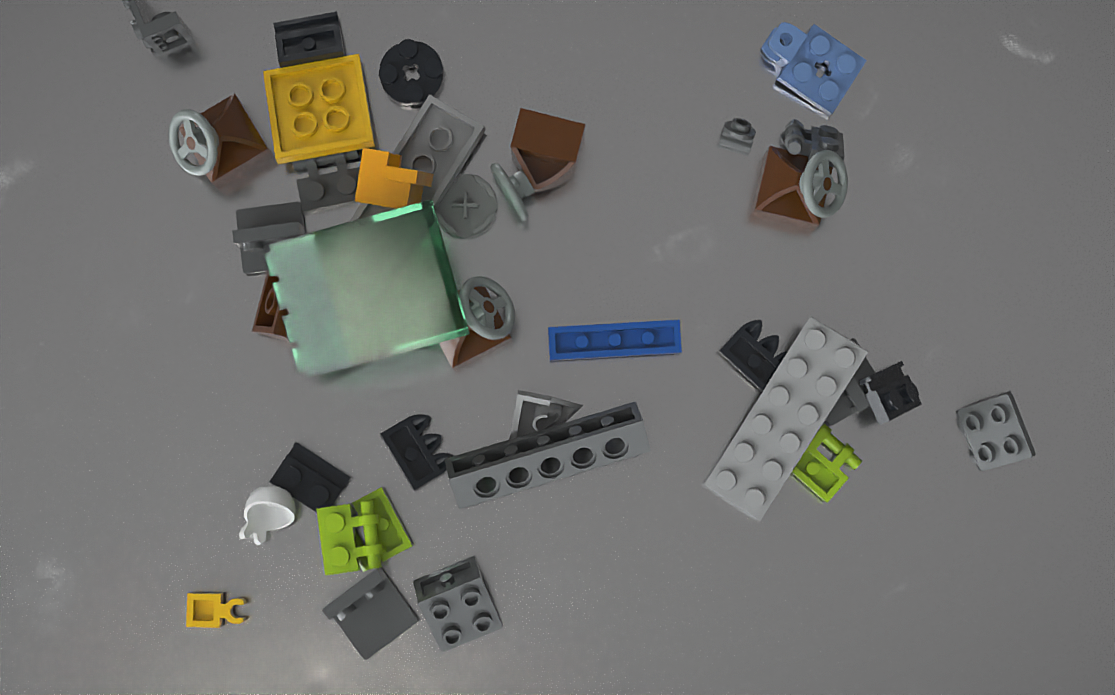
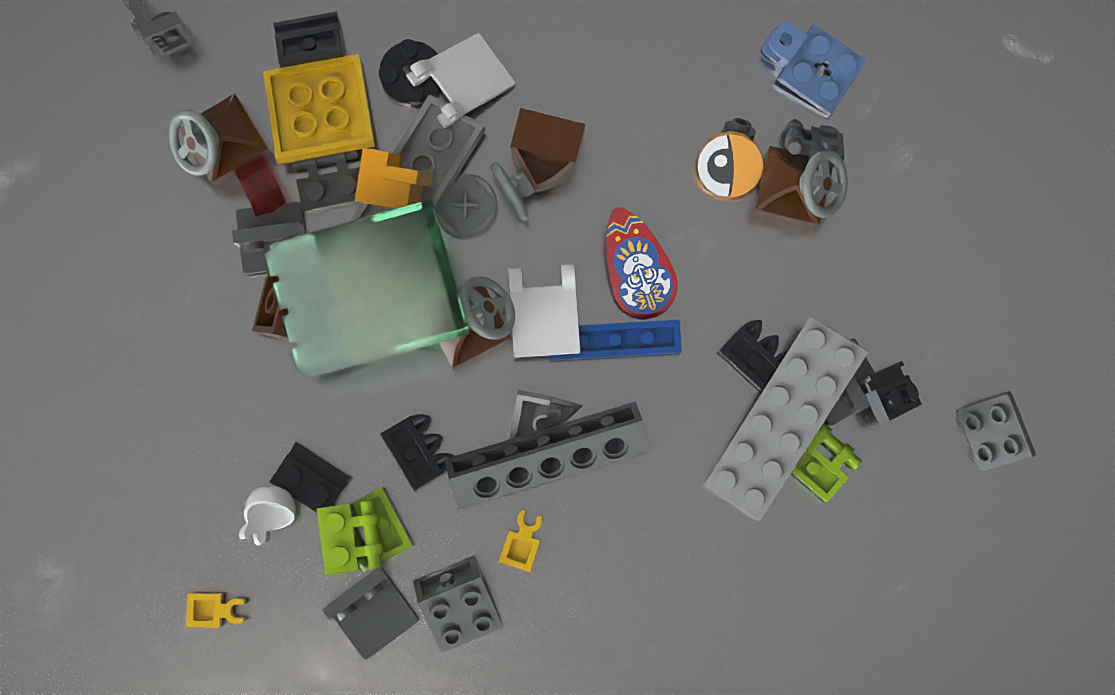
(260, 187): none -> clear red brick
(467, 76): none -> white flag
(521, 547): none -> yellow plate
(545, 316): none -> white flag
(638, 267): none -> shield
(730, 164): none -> tile

